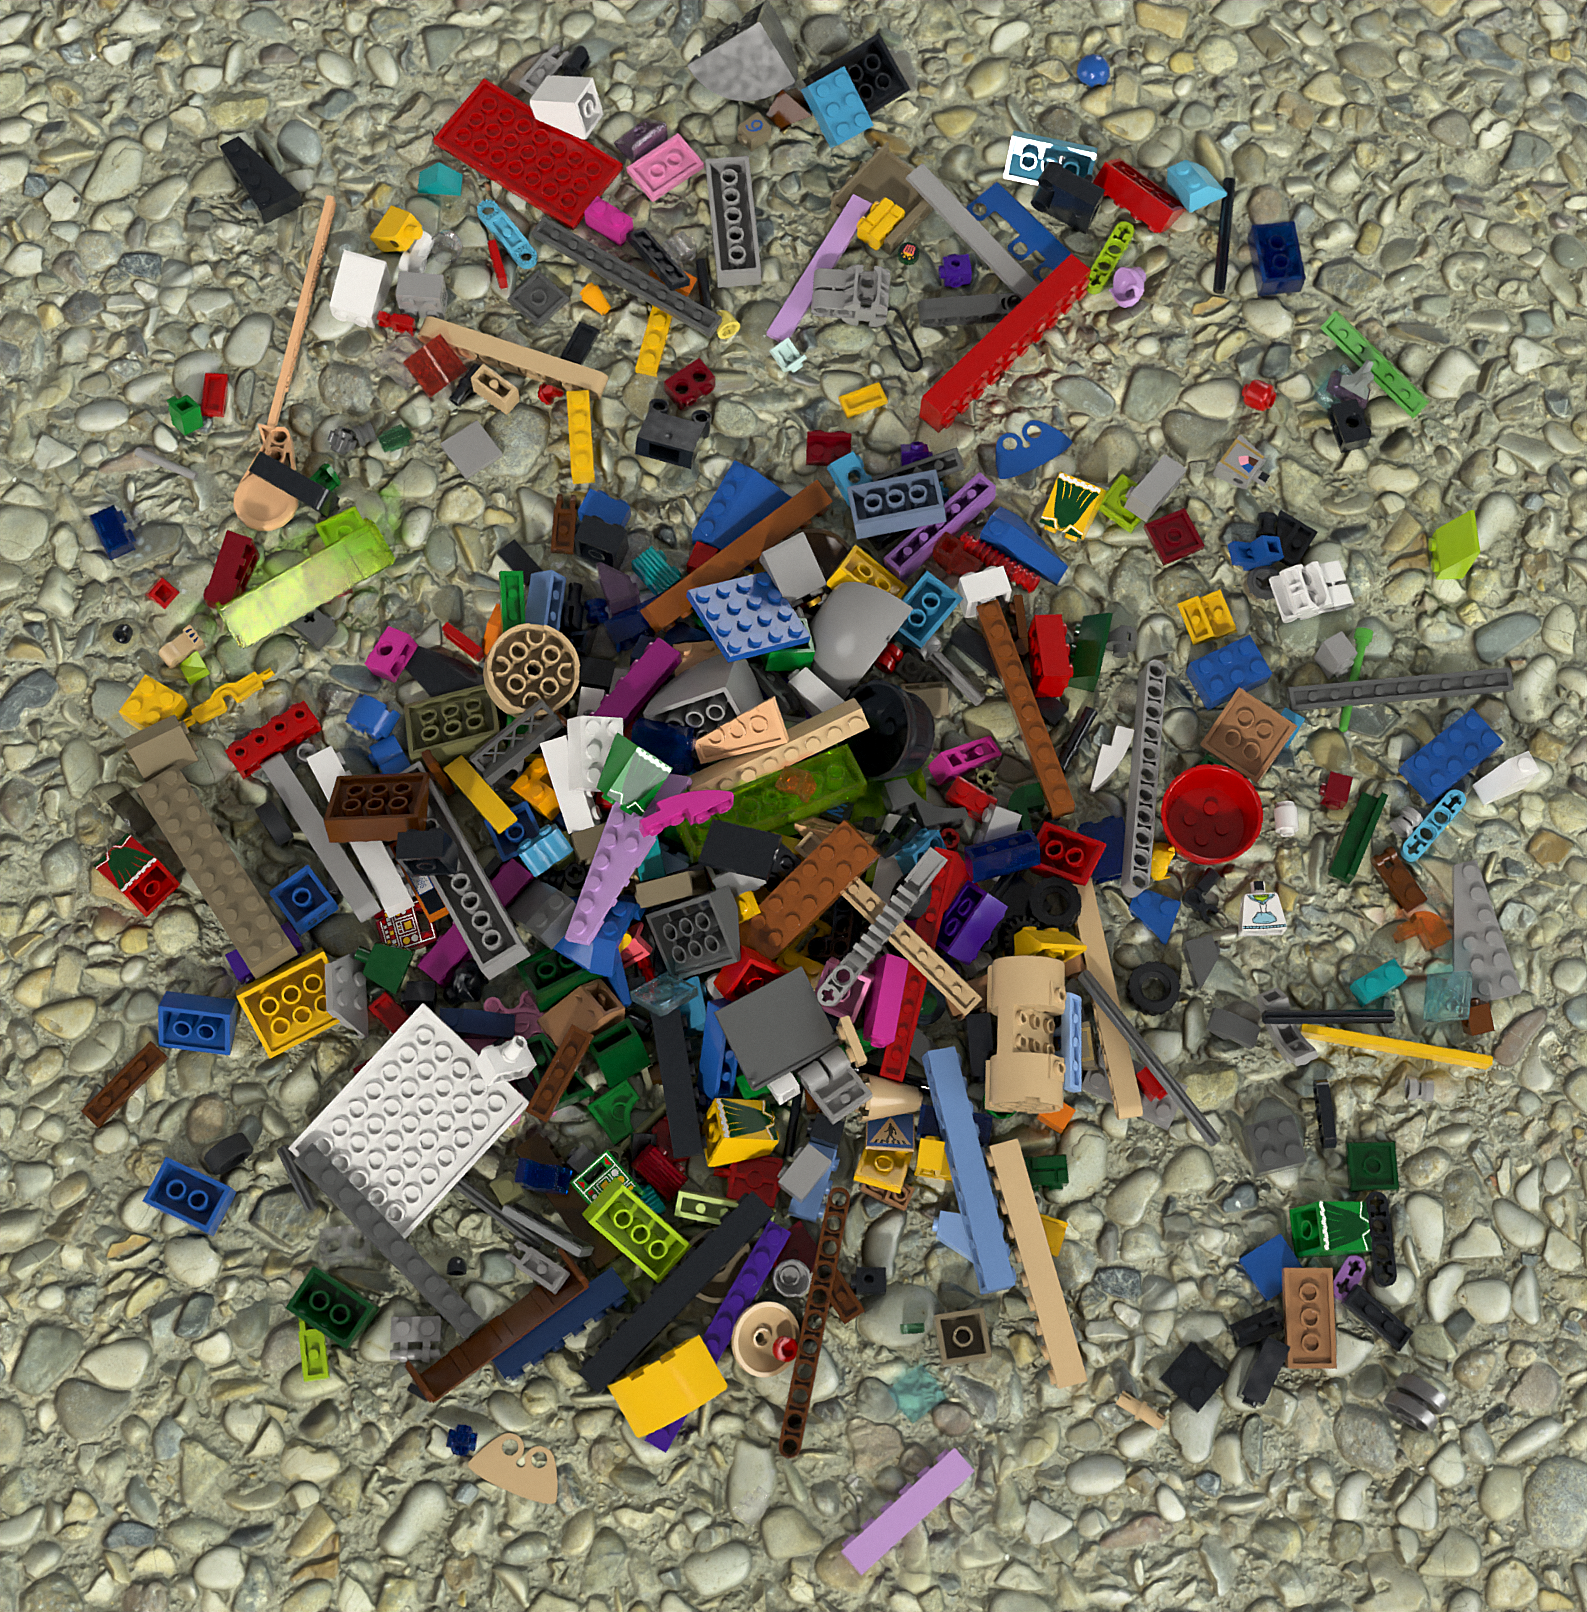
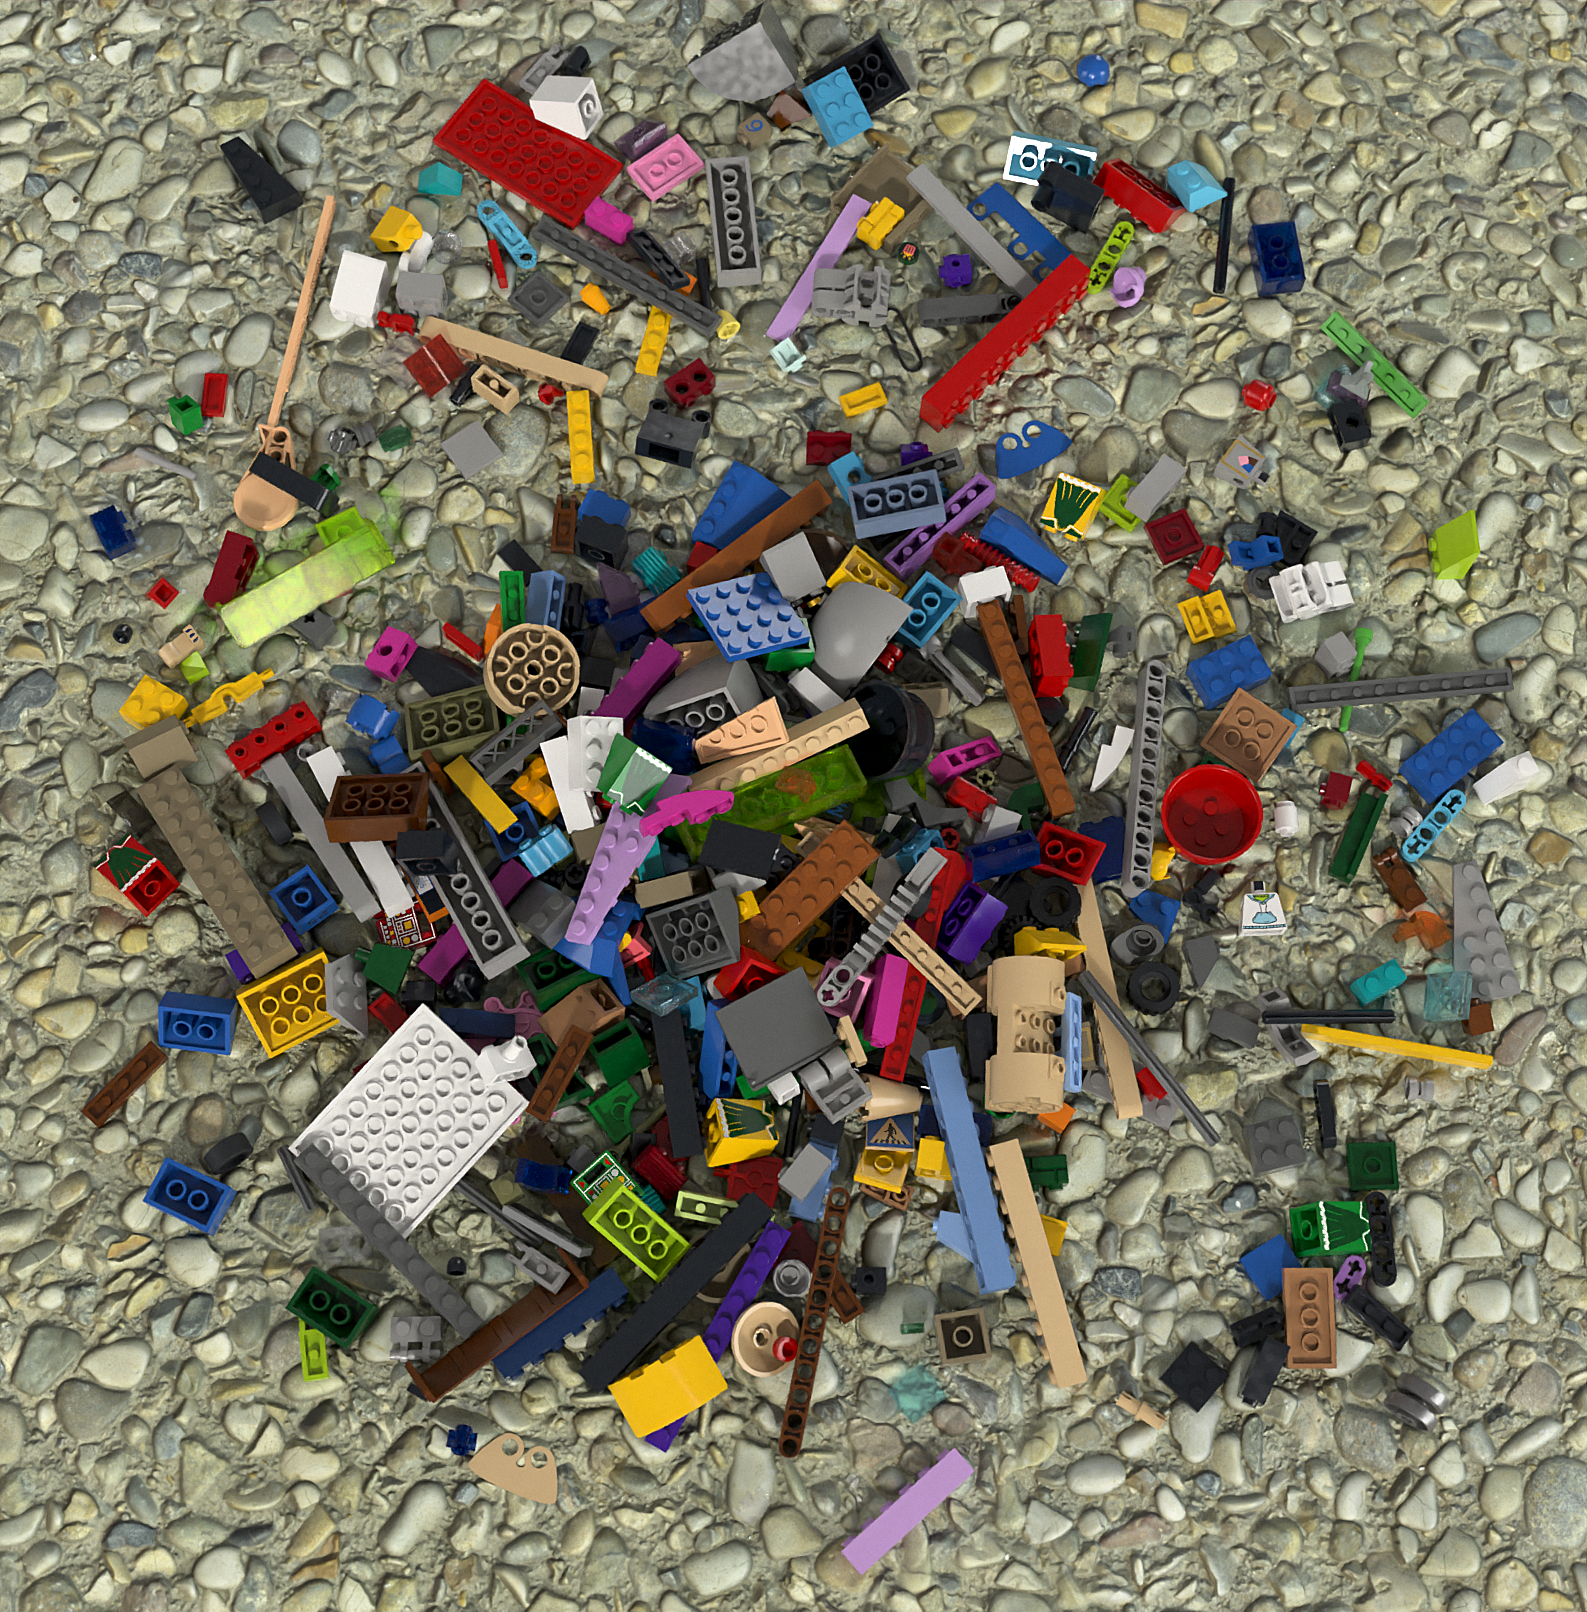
(1137, 944): none -> dark grey piece
(1204, 572): none -> red piece
(1378, 779): none -> red piece

